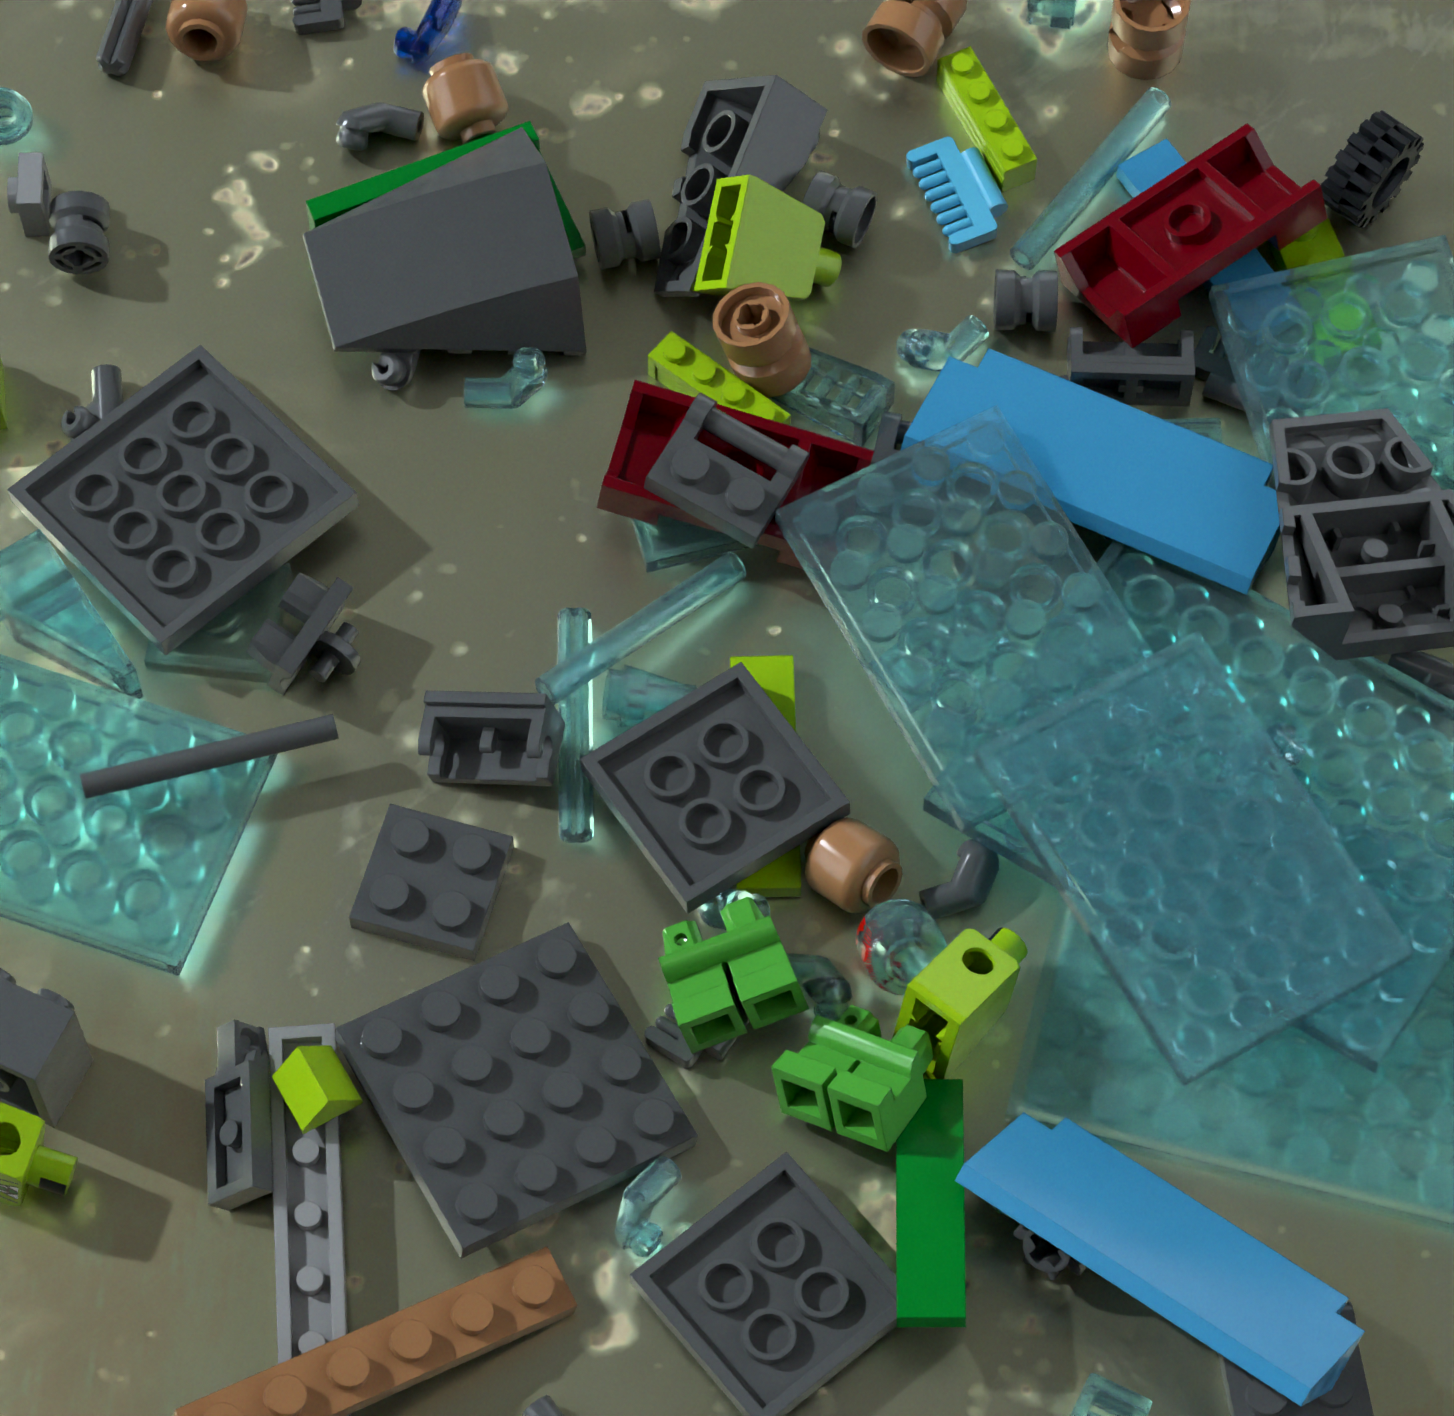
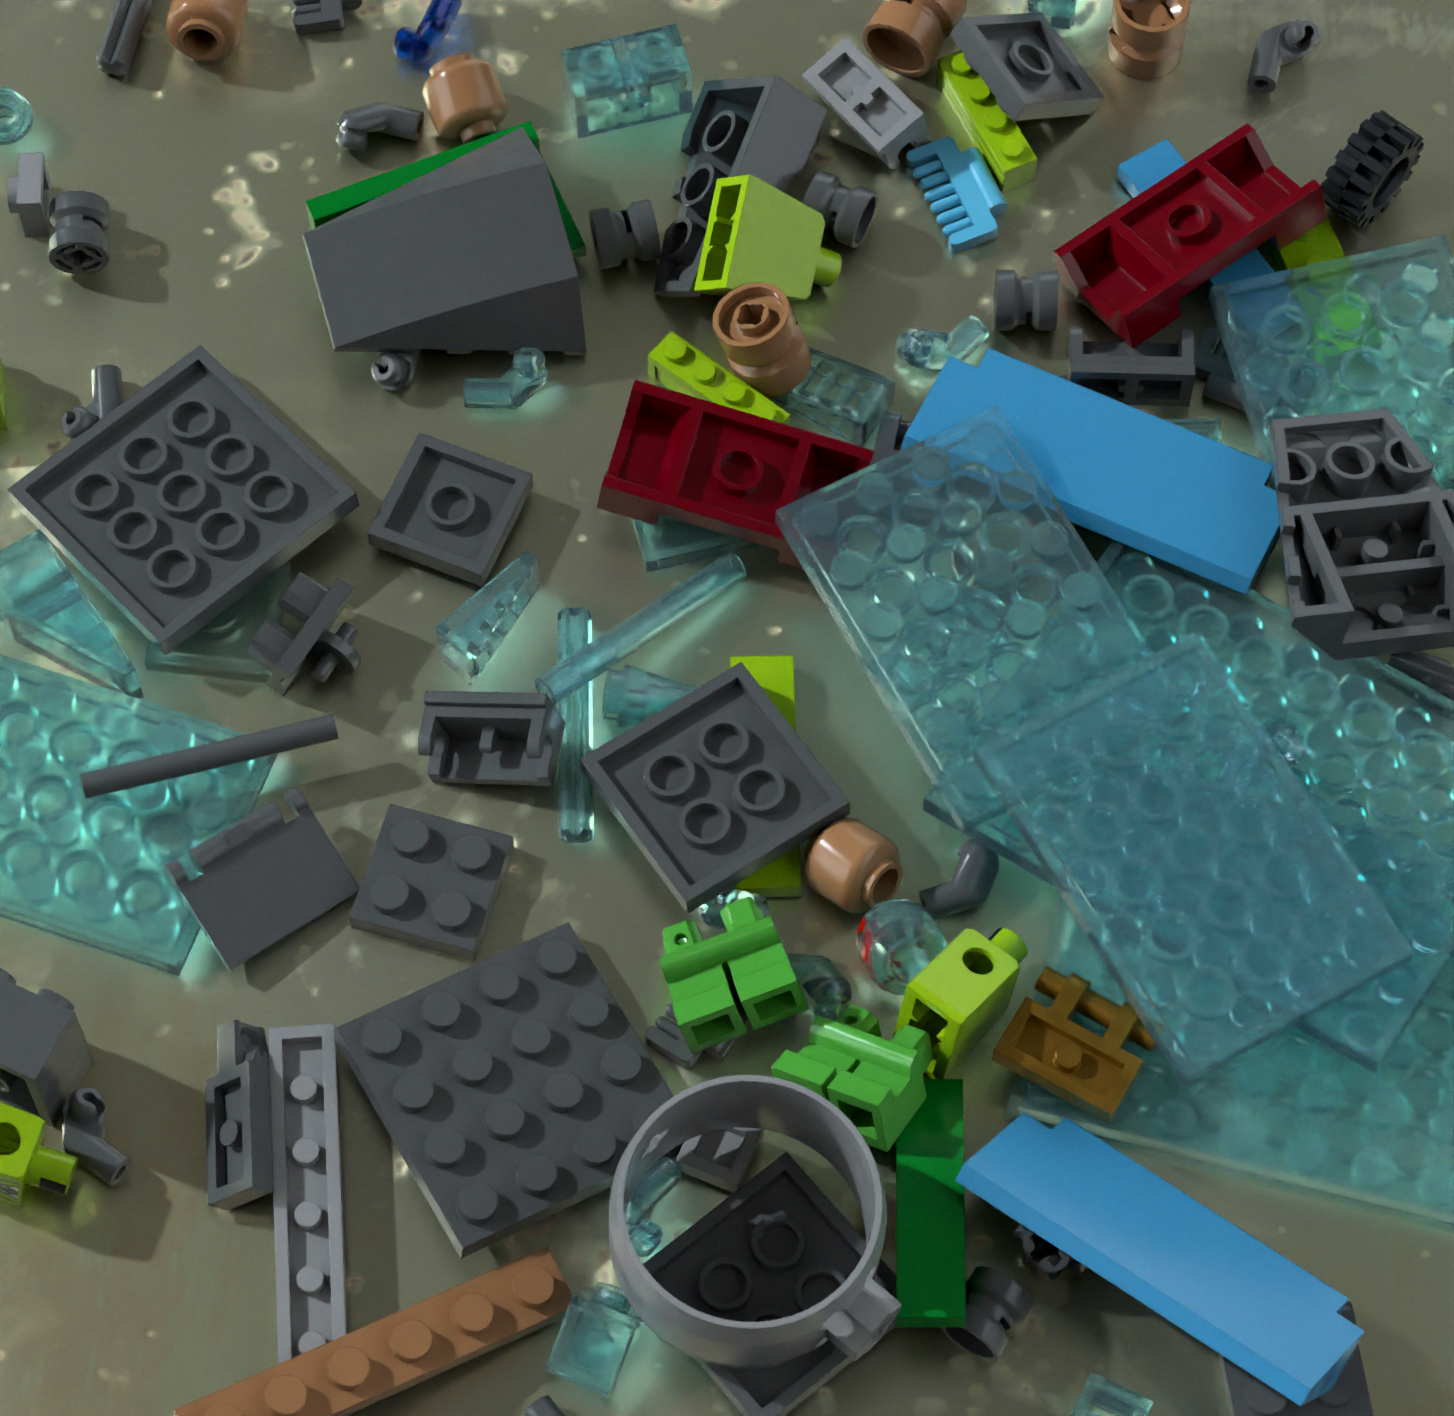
(85, 1136): none -> dark grey arm
(262, 880): none -> dark grey piece
(315, 1086): lime slope -> none
(450, 509): none -> dark grey plate
(481, 624): none -> clear light blue slope
(594, 1338): none -> clear light blue bracket
(627, 80): none -> clear light blue brick
(715, 485): dark grey plate -> none
(720, 1156): none -> light grey plate
(849, 1317): none -> light grey cylinder
(867, 101): none -> light grey hinge
(992, 1307): none -> dark grey wheel
(1026, 66): none -> dark grey plate
(1068, 1058): none -> pearl gold plate
(1090, 178): clear light blue piece -> none
(1277, 48): none -> dark grey arm

